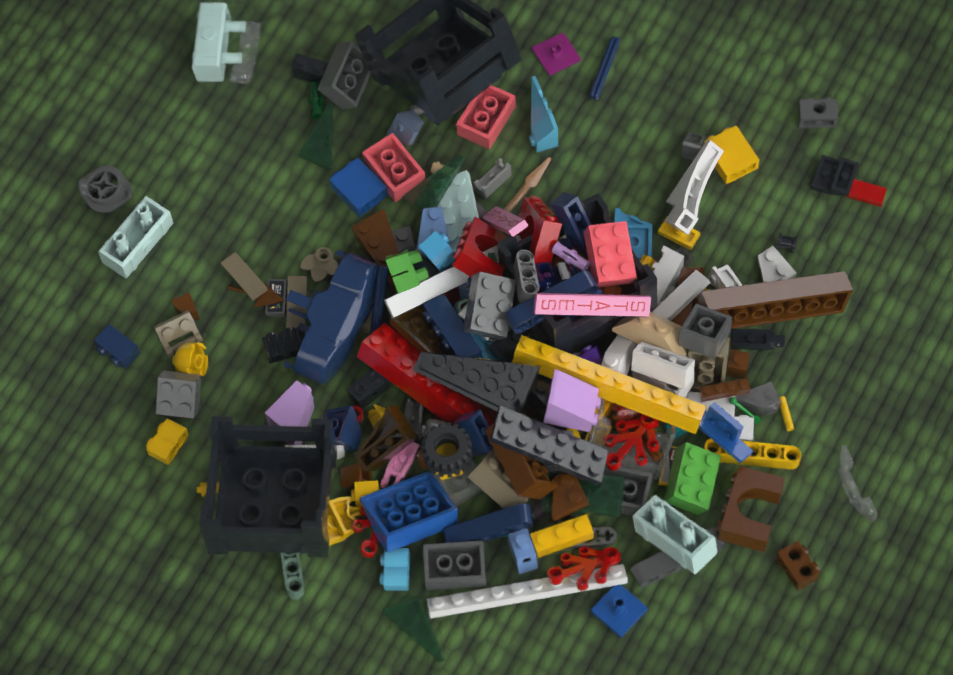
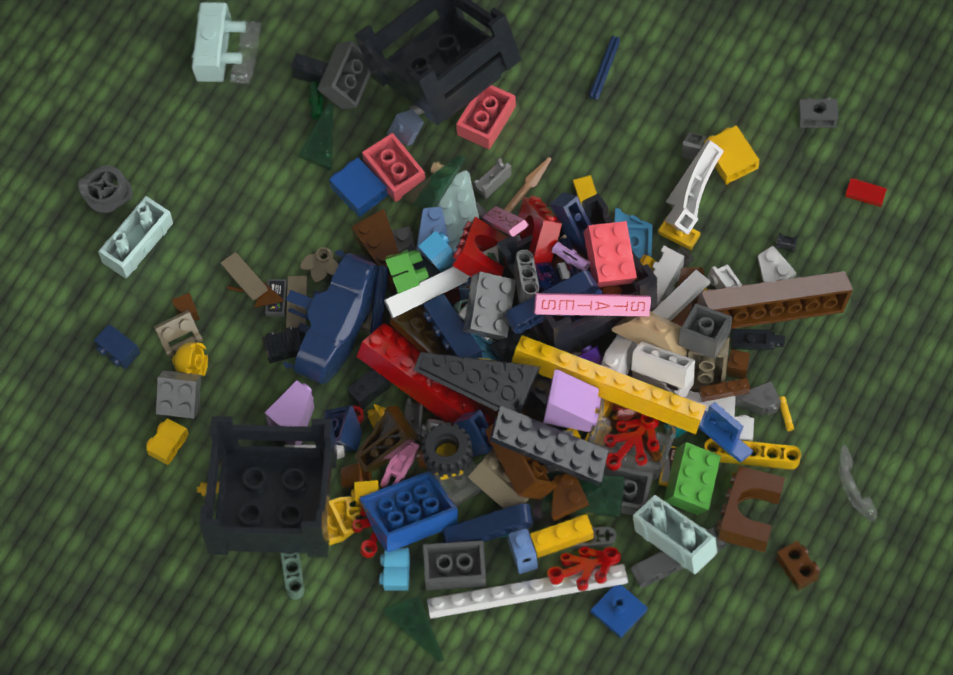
(543, 125): medium azure wedge -> none
(556, 54): magenta piece -> none
(584, 188): none -> yellow tile
(733, 400): green hinge -> none
(834, 176): black slope -> none

